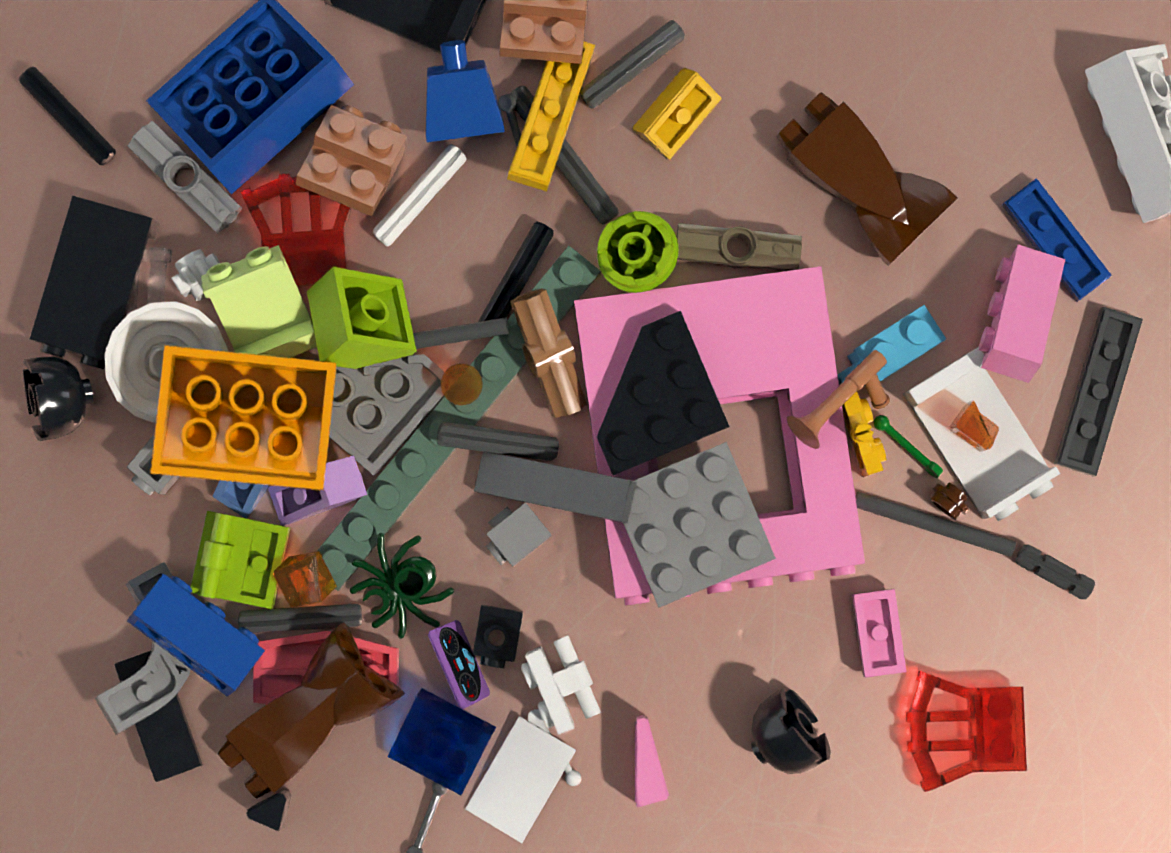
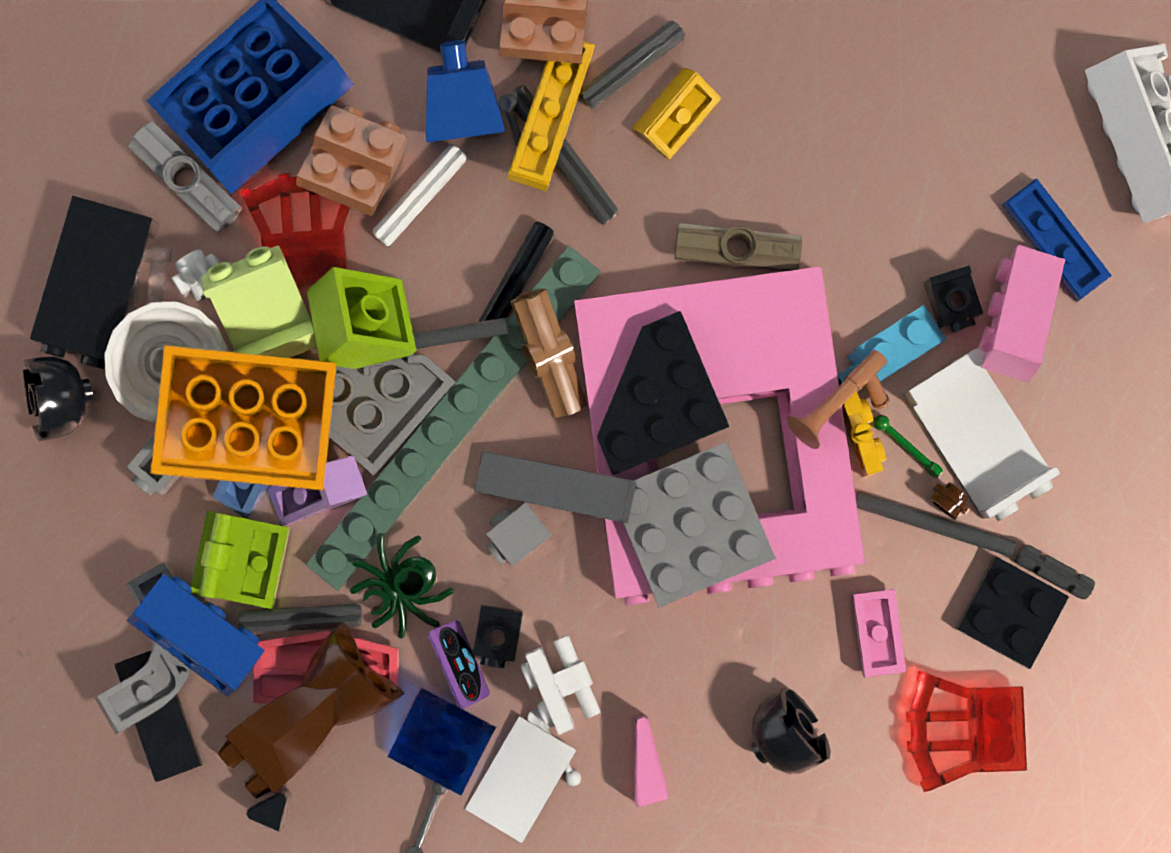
(67, 115): black axle -> none
(304, 579): clear orange slope -> none
(461, 384): clear orange plate -> none
(497, 441): dark grey axle -> none
(637, 251): lime cone -> none
(853, 167): reddish brown hips -> none
(939, 293): none -> black brick
(974, 427): clear orange slope -> none
(1011, 612): none -> black plate
(1098, 391): dark grey tile -> none

